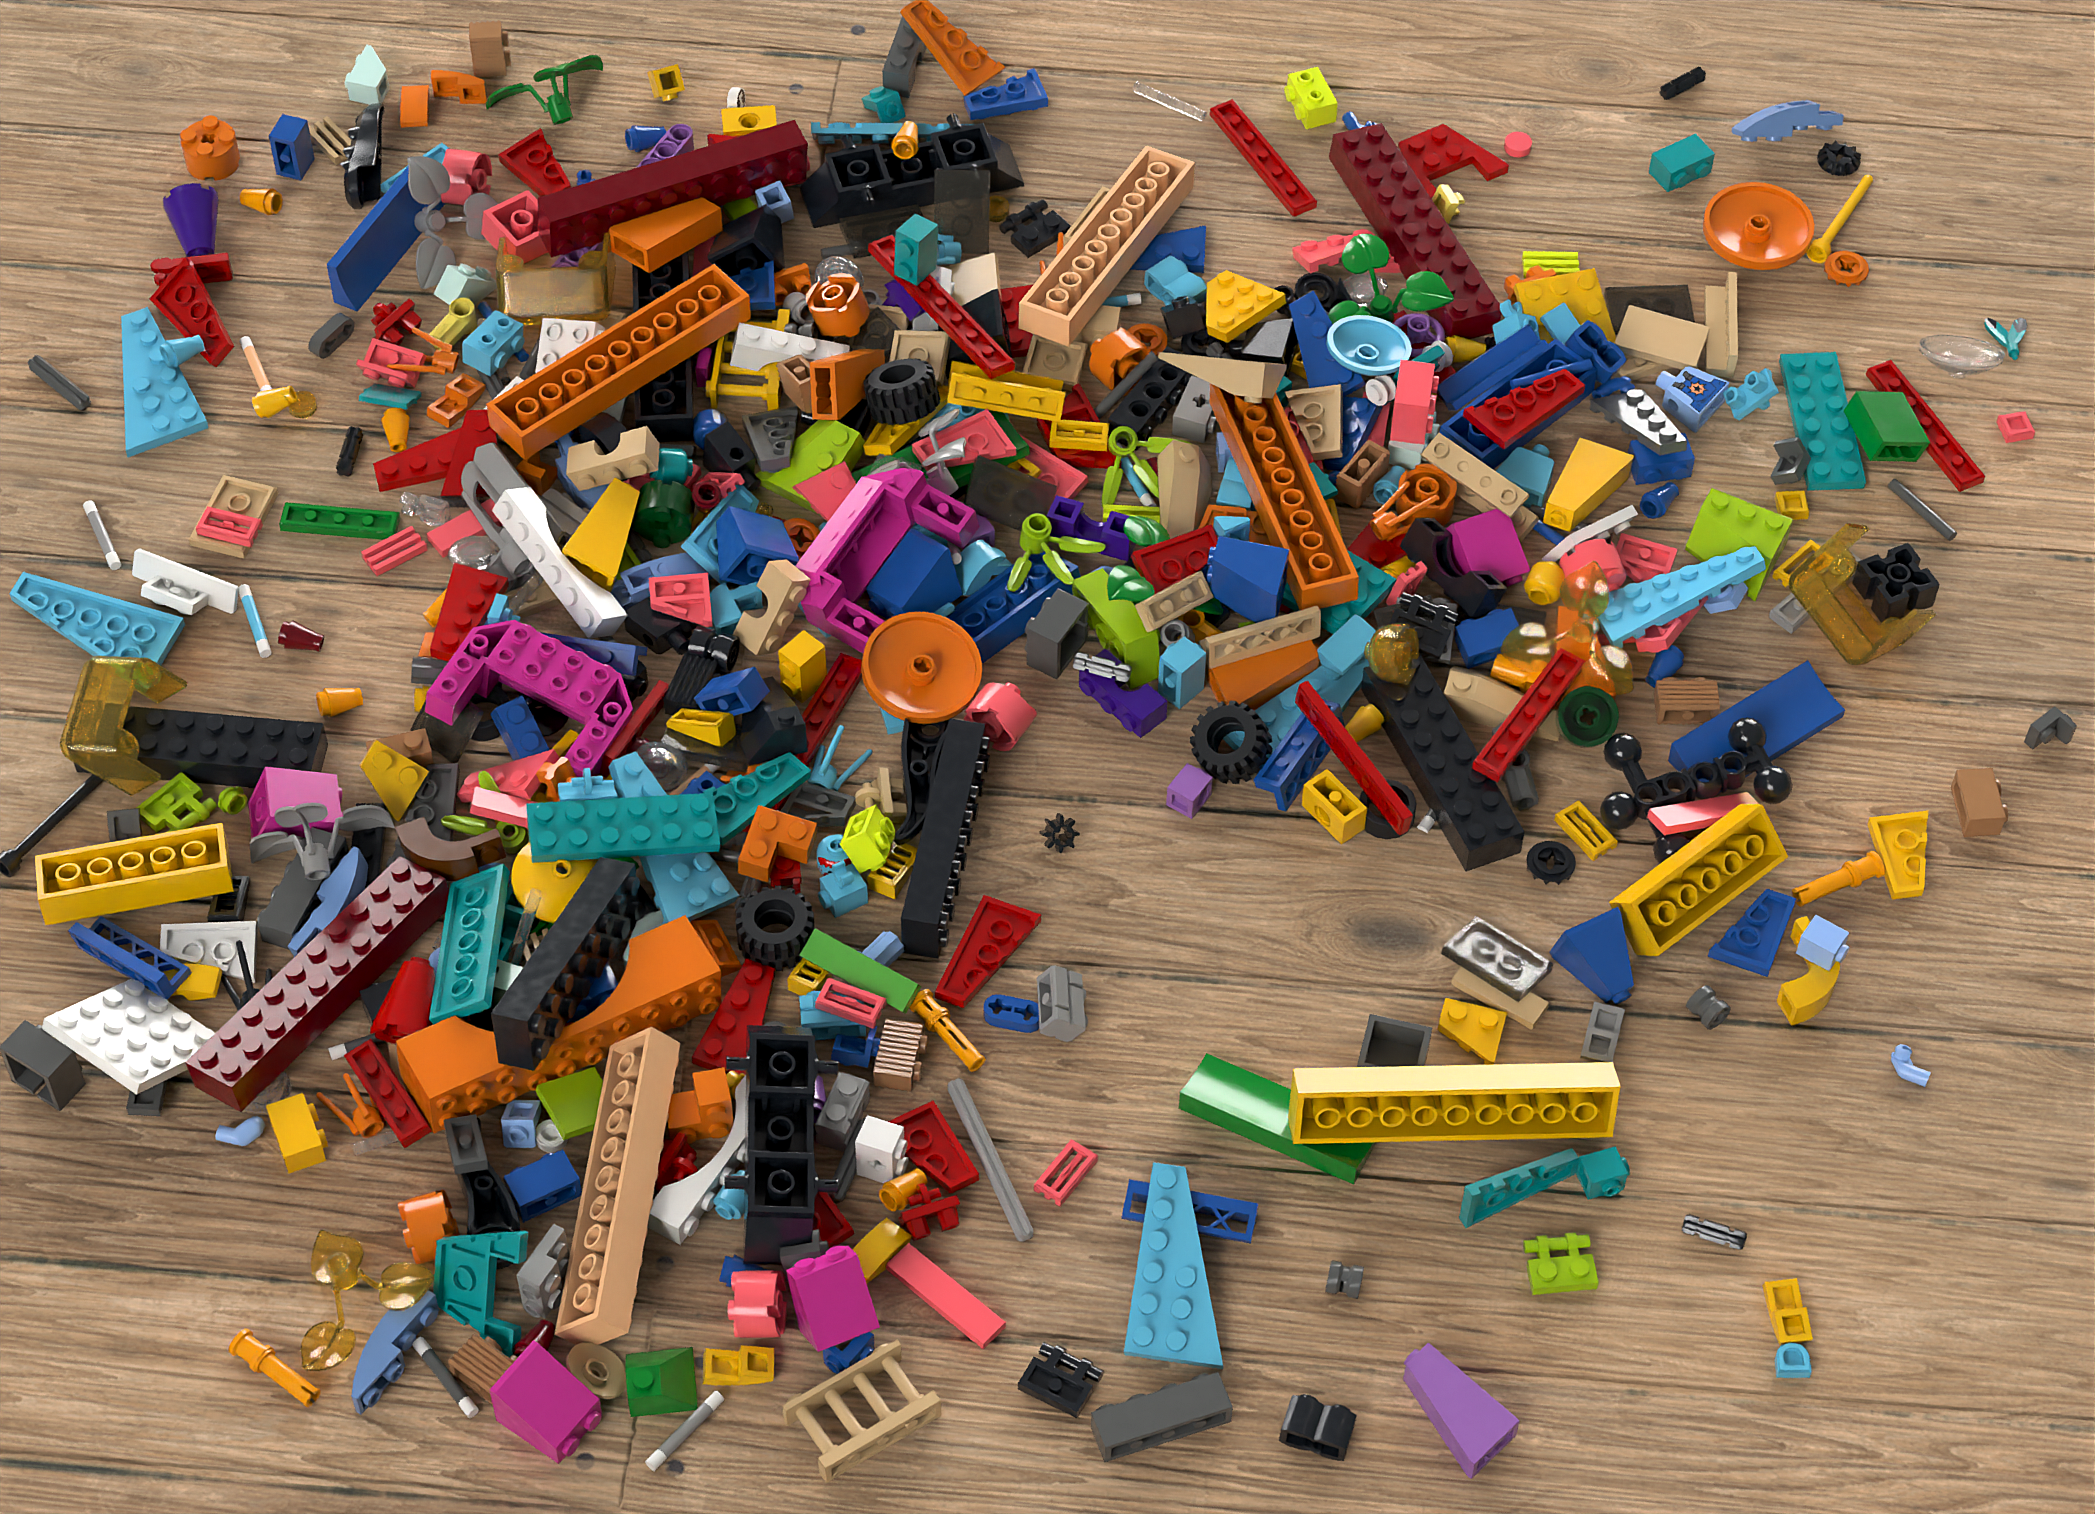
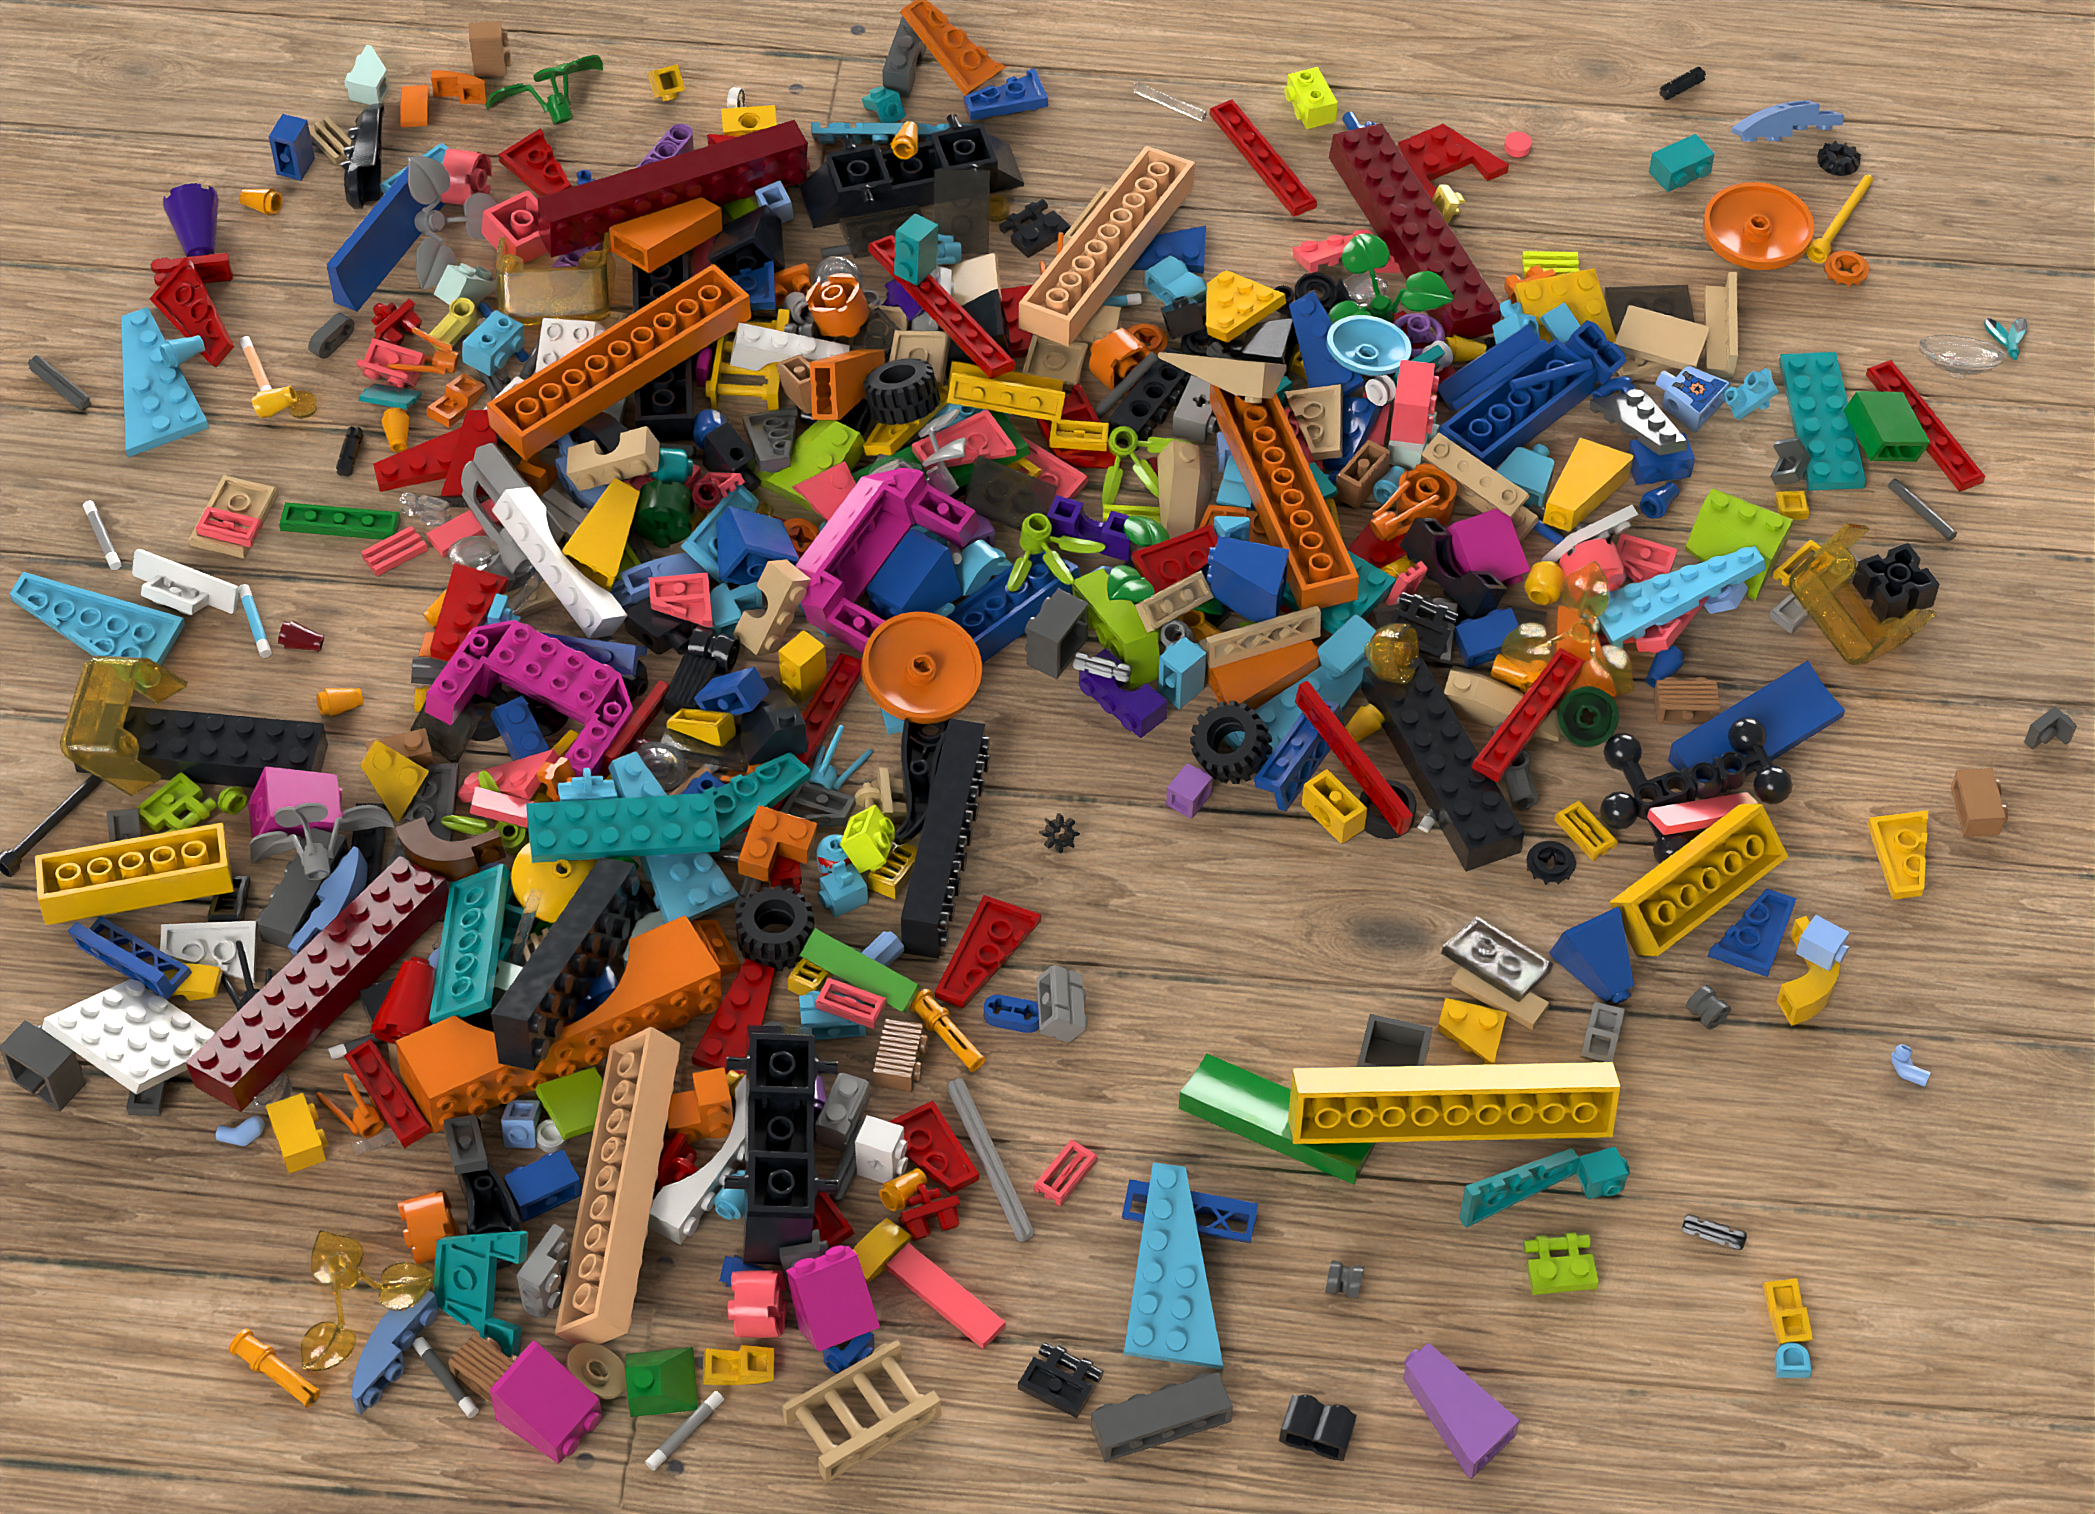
(210, 149): orange brick -> none
(541, 1333): dark red cone -> none
(643, 137): blue cone -> none
(854, 1050): blue bracket -> none
(1003, 713): coral brick -> none
(1136, 483): medium azure bar -> none
(1524, 408): red wing -> none
(1850, 875): light orange pin -> none
(2015, 427): coral tile -> none

